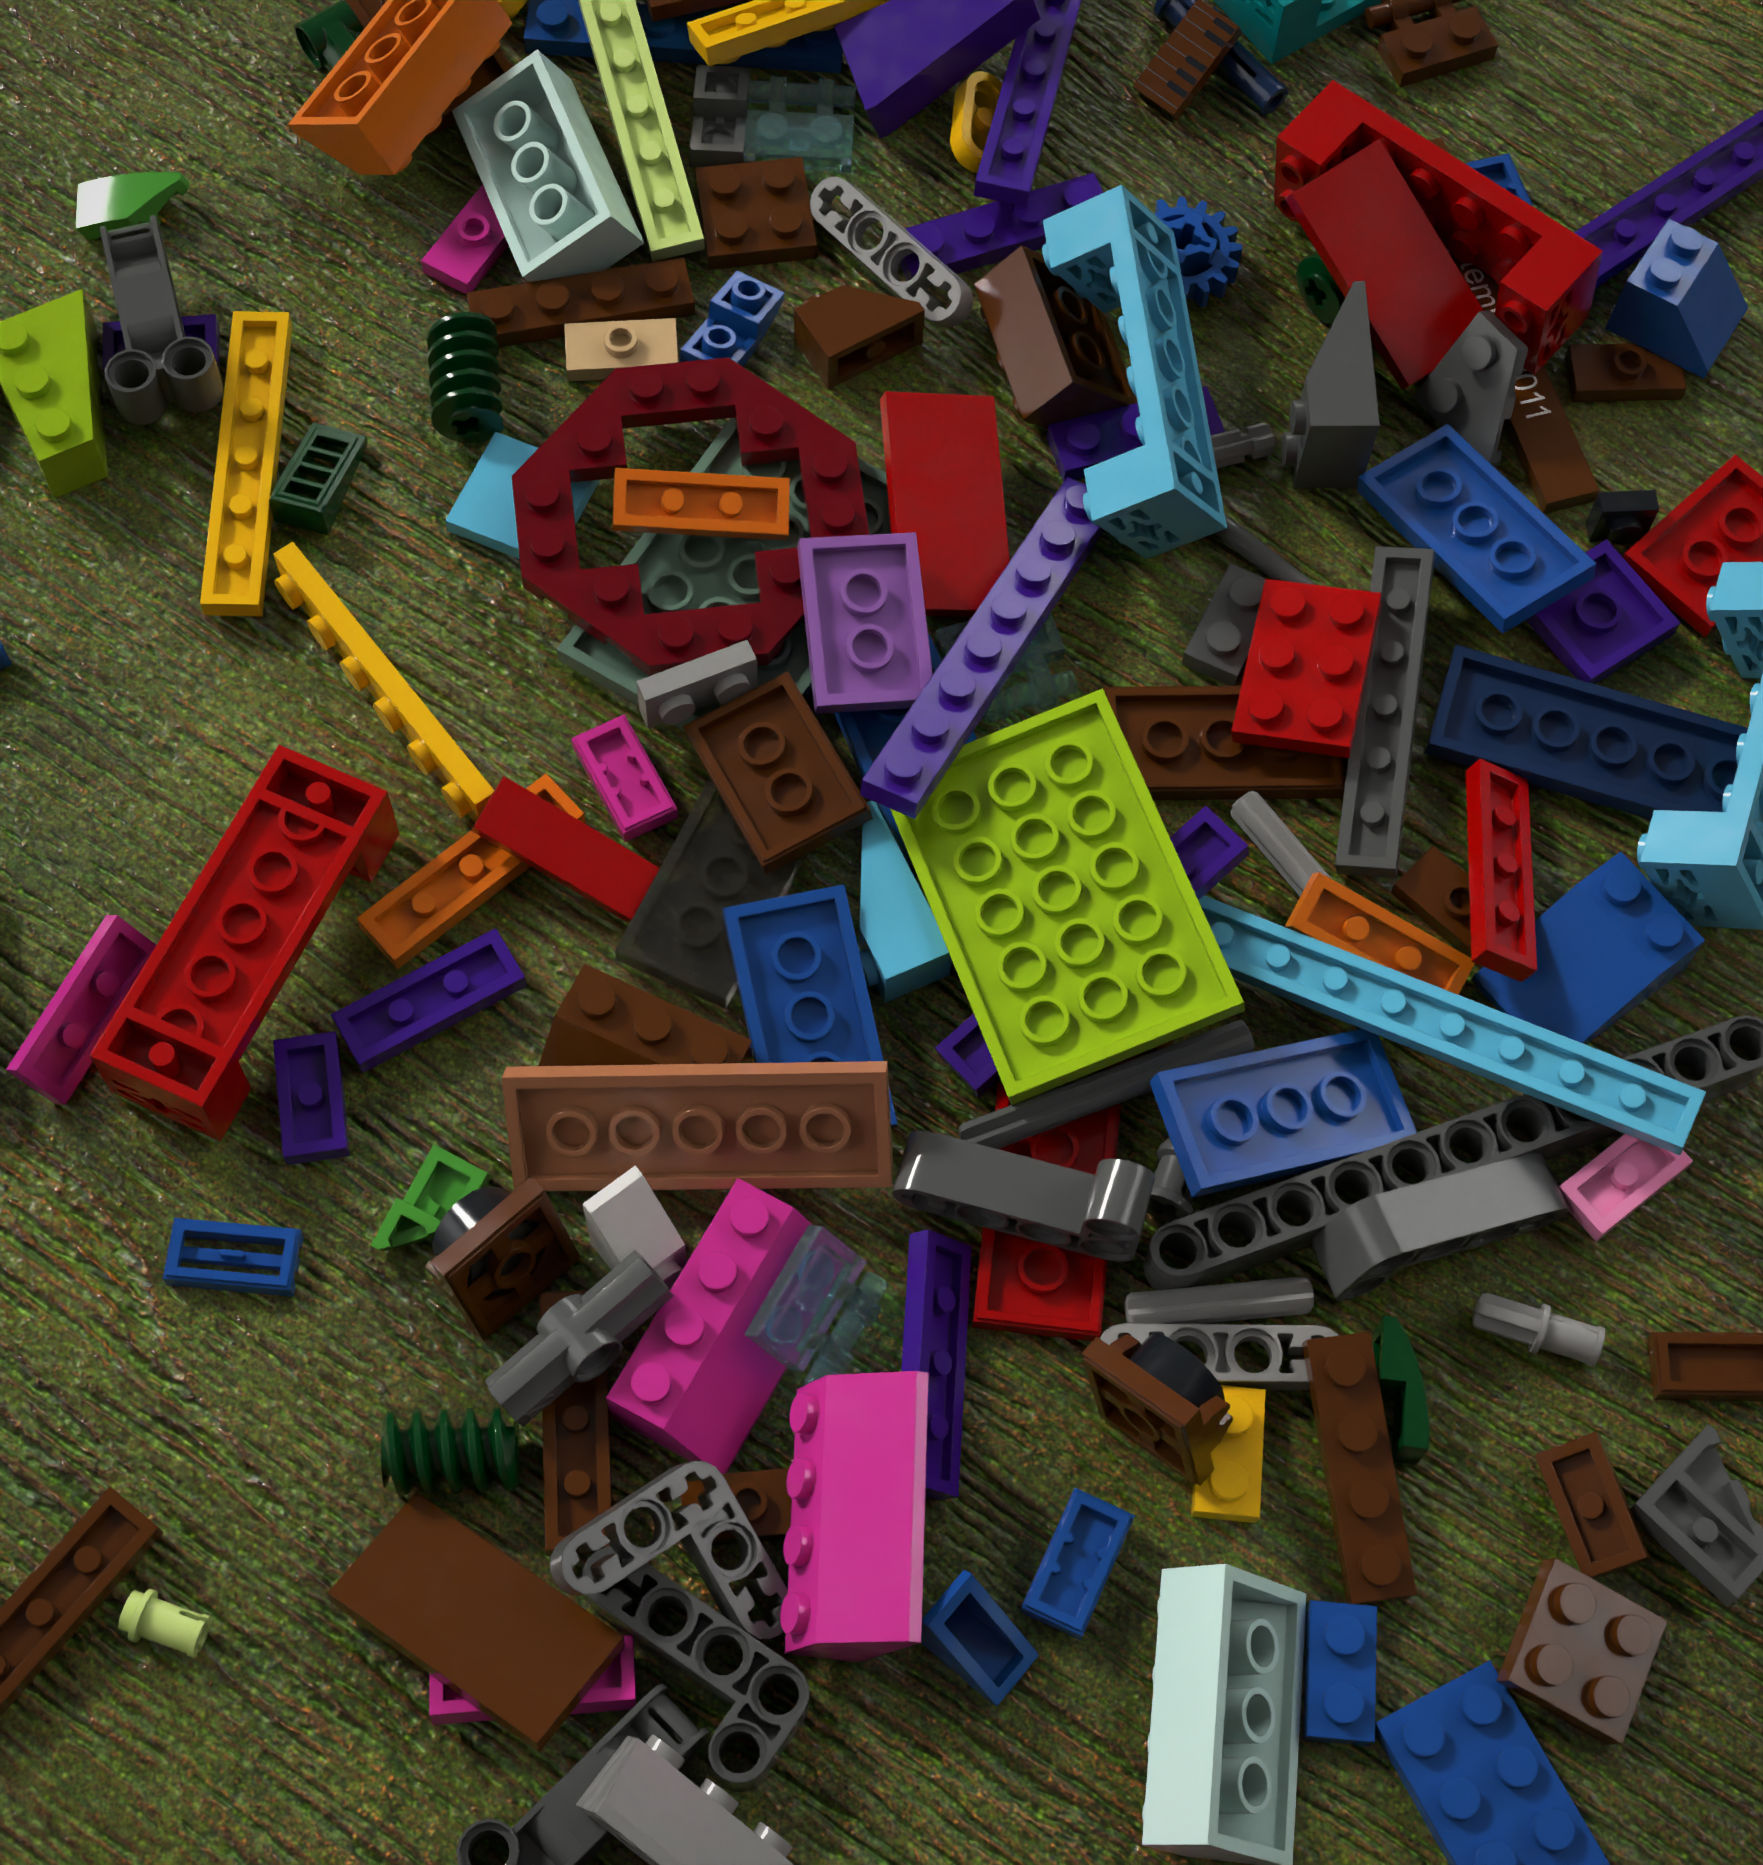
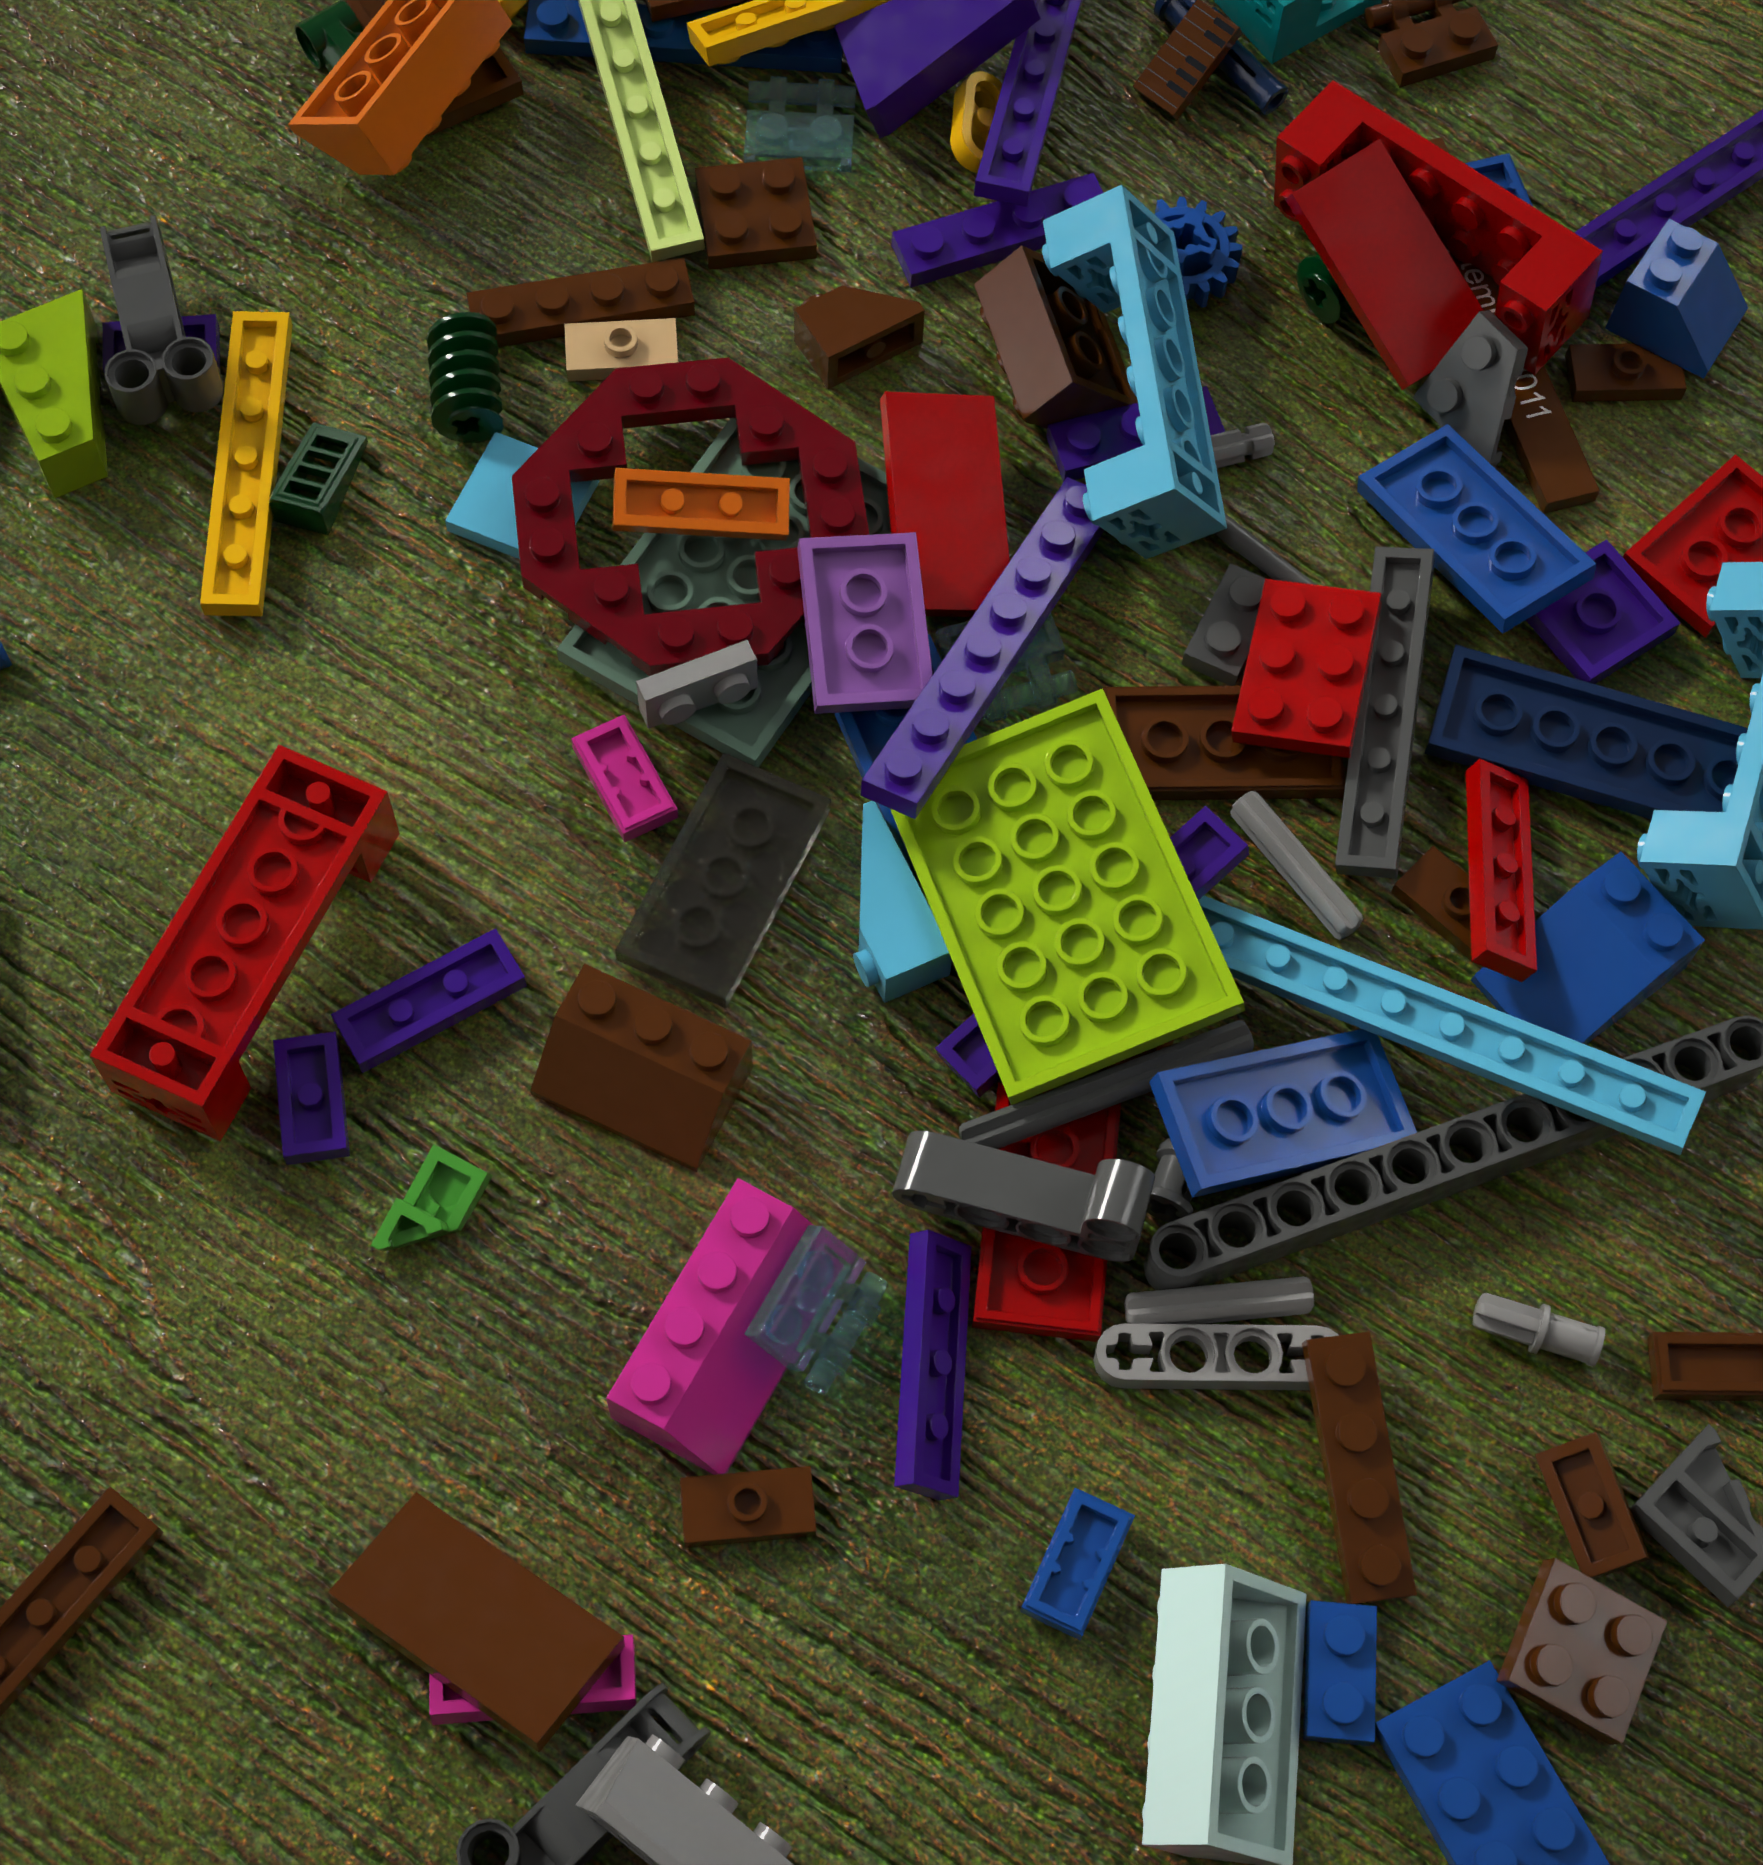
(69, 1028): dark pink plate -> none
(124, 200): bright green slope -> none
(164, 1623): yellowish green pin -> none
(279, 1285): blue tile -> none
(369, 668): yellow plate -> none
(449, 888): orange plate -> none
(450, 1452): dark green piece -> none
(467, 246): dark pink plate -> none
(499, 1253): reddish brown piece -> none
(546, 173): light aqua slope -> none
(565, 849): red tile -> none
(575, 1452): reddish brown plate -> none
(578, 1338): dark grey piece -> none
(631, 1218): white slope -> none
(687, 1654): dark grey beam -> none
(696, 1530): dark grey beam -> none
(701, 1125): nougat plate -> none
(719, 115): dark grey slope -> none
(735, 321): blue slope -> none
(777, 773): reddish brown tile -> none
(803, 980): blue plate -> none
(856, 1516): dark pink slope -> none
(888, 254): light grey beam -> none
(977, 1639): blue slope -> none
(1160, 1400): reddish brown piece -> none
(1235, 1485): yellow plate -> none
(1338, 407): dark grey slope -> none
(1367, 930): orange plate -> none
(1402, 1381): dark green slope -> none
(1435, 1220): dark grey beam -> none
(1619, 1183): bright pink plate -> none
(1622, 516): black plate -> none

